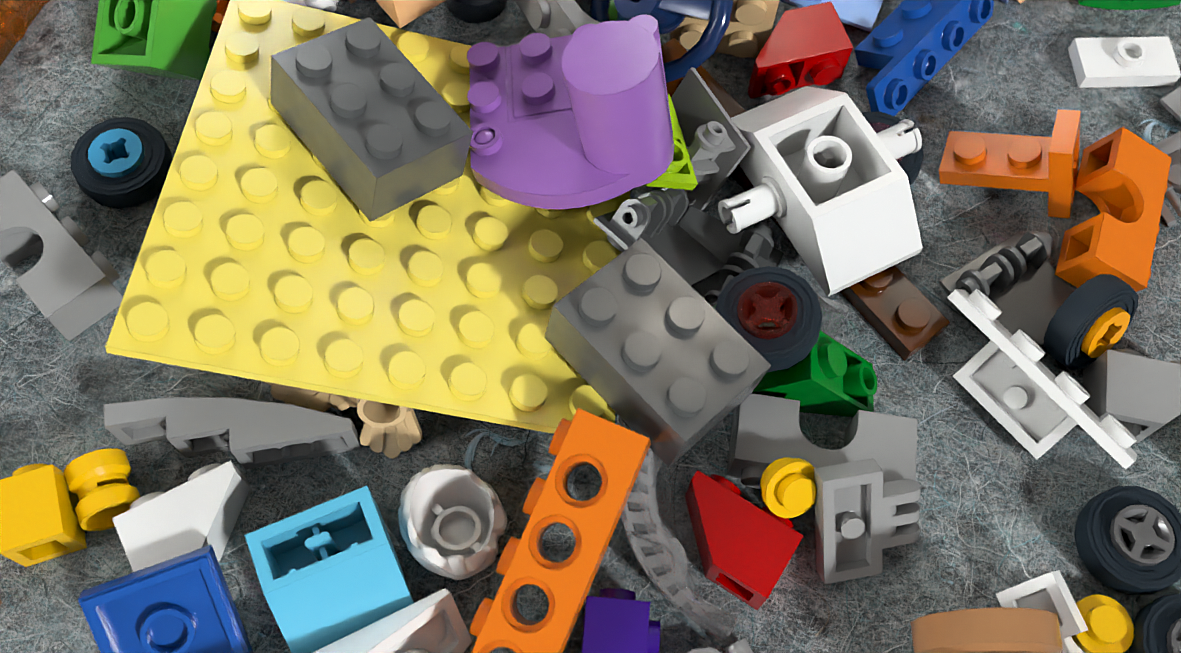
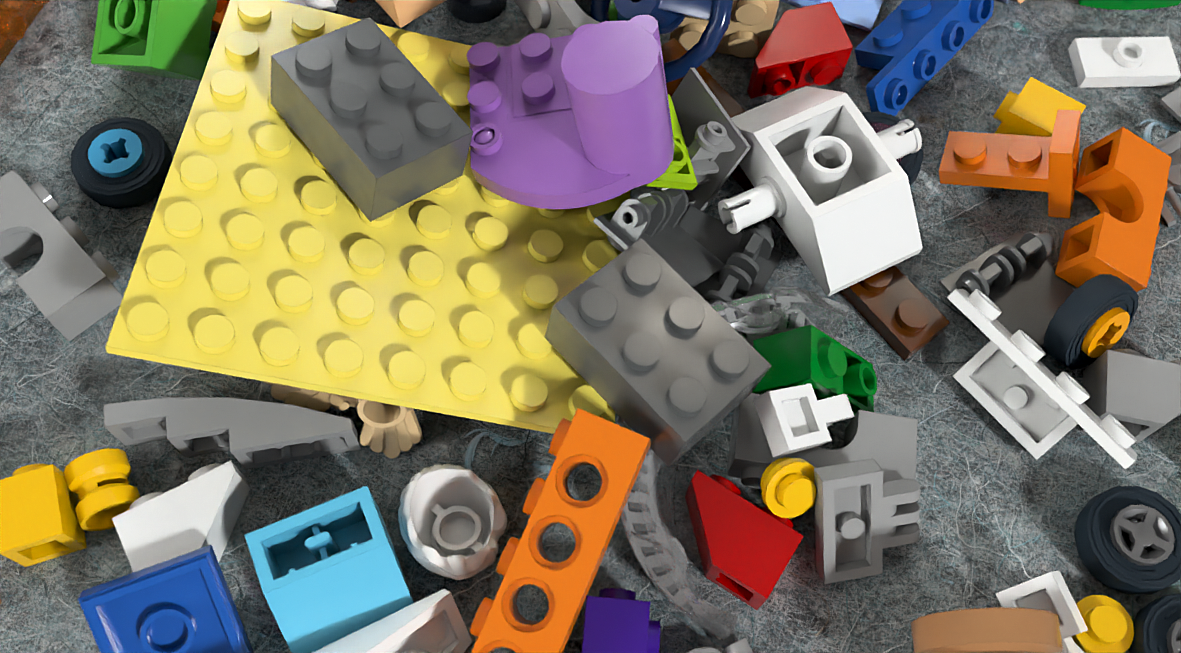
(776, 297): black wheel -> none
(797, 420): none -> white plate
(1033, 110): none -> yellow brick

